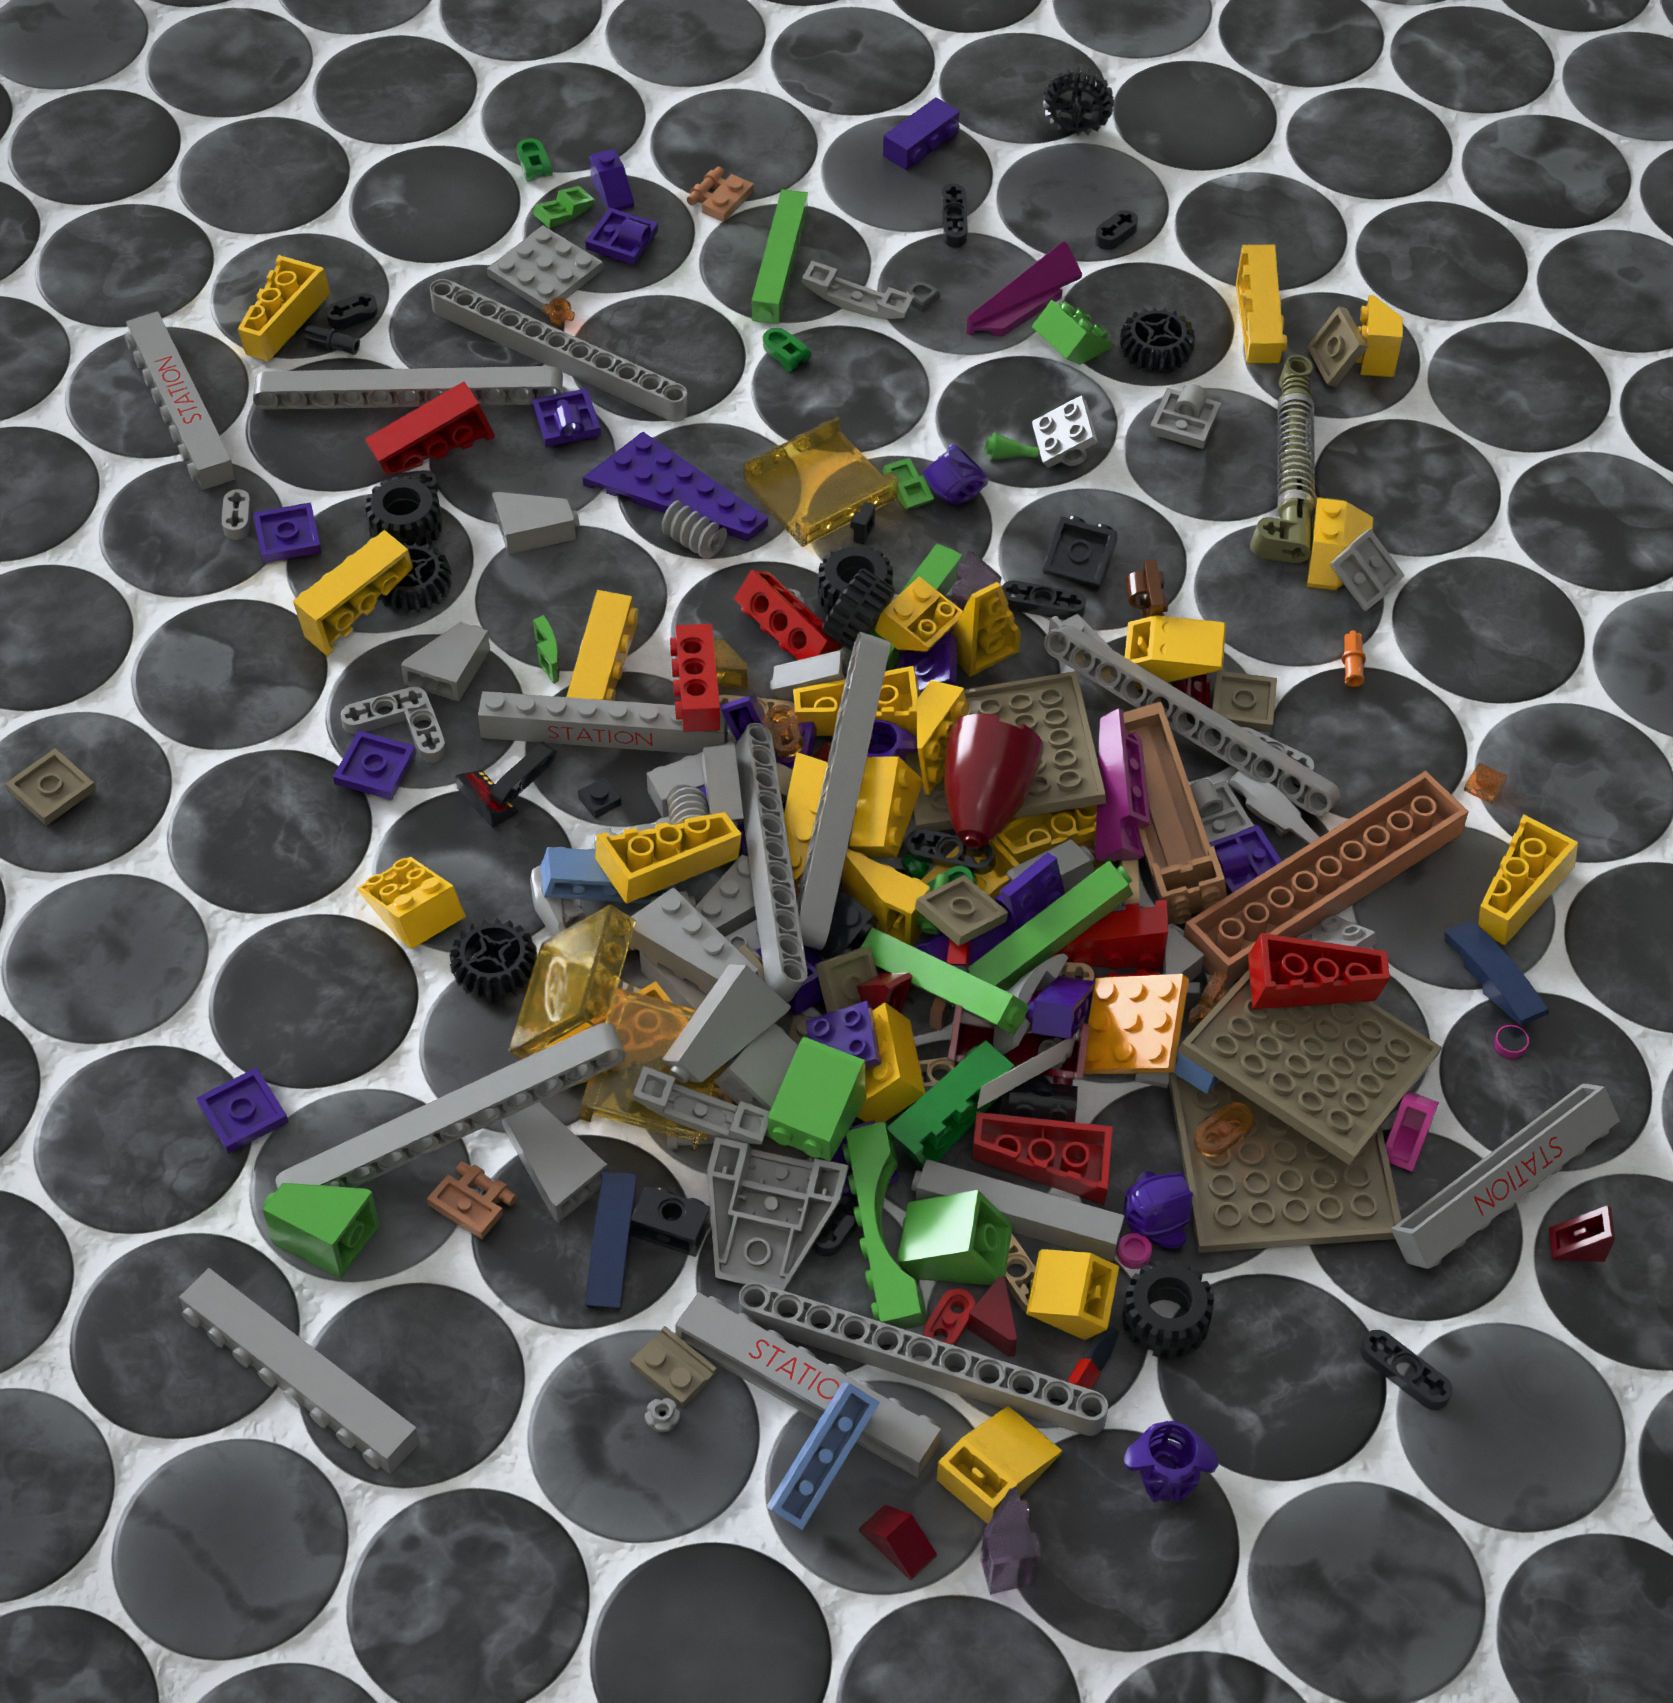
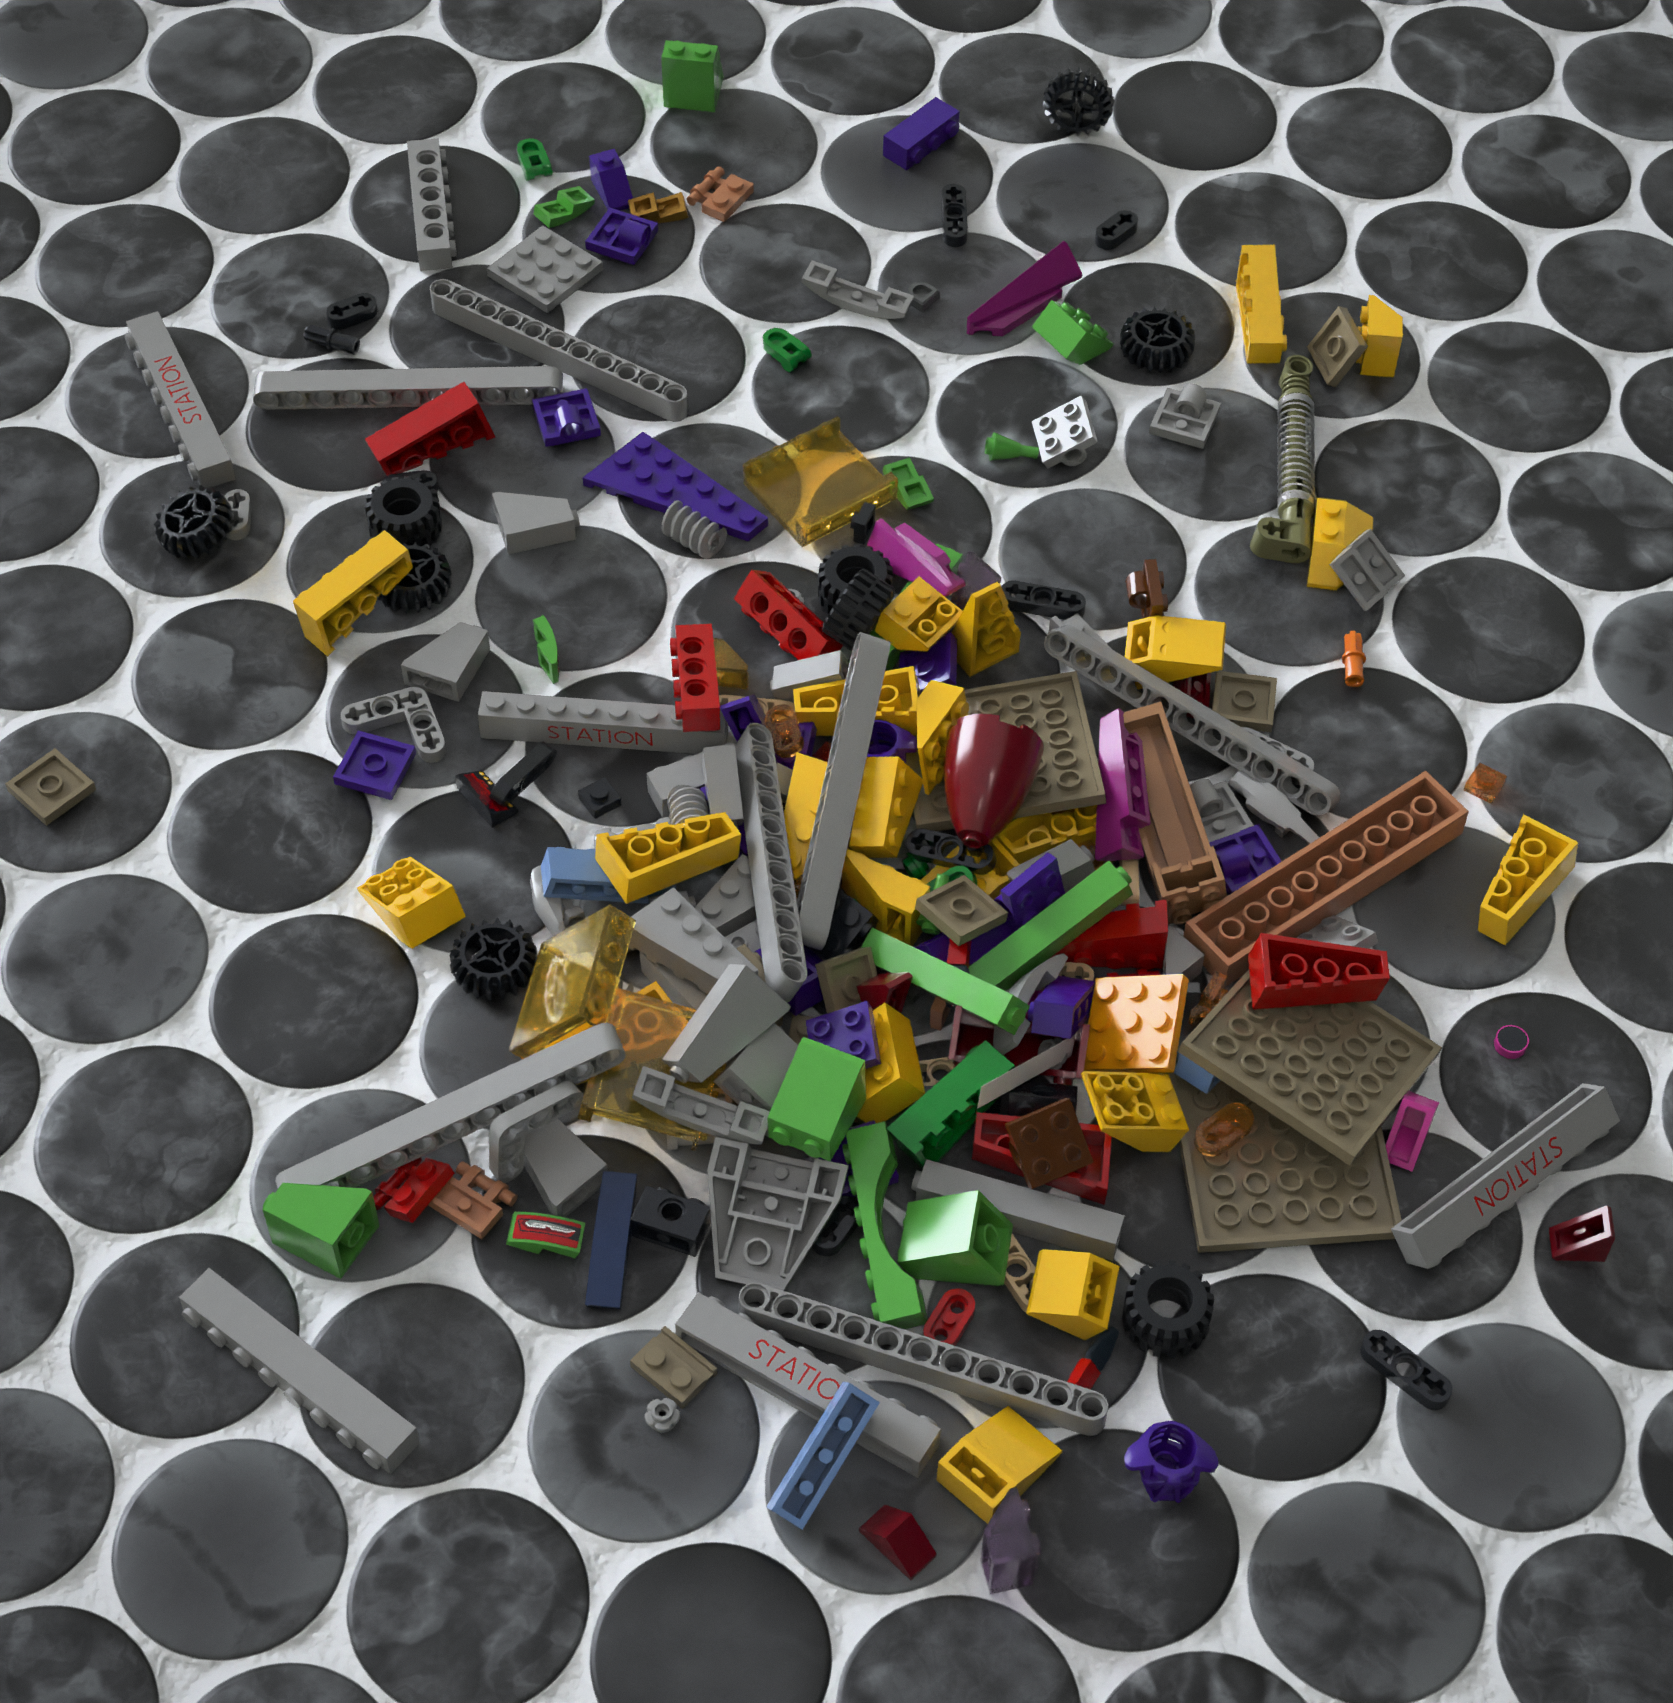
(191, 518): none -> black gear
(242, 1110): dark purple plate -> none
(282, 306): yellow wedge -> none
(287, 532): dark purple plate -> none
(420, 1188): none -> red plate
(430, 205): none -> light grey brick
(511, 1127): none -> light grey beam
(545, 1231): none -> slope
(558, 311): clear orange plate -> none
(604, 647): yellow wedge -> none
(662, 210): none -> pearl gold slope
(691, 75): none -> bright green slope
(779, 256): bright green brick -> none
(915, 556): none -> magenta wedge
(955, 476): dark purple piece -> none
(993, 1318): dark red slope -> none
(1048, 1143): none -> reddish brown plate
(1080, 551): black plate -> none
(1134, 1251): dark pink tile -> none
(1137, 1108): none -> yellow slope
(1164, 1206): dark purple piece -> none
(1498, 973): dark blue slope -> none

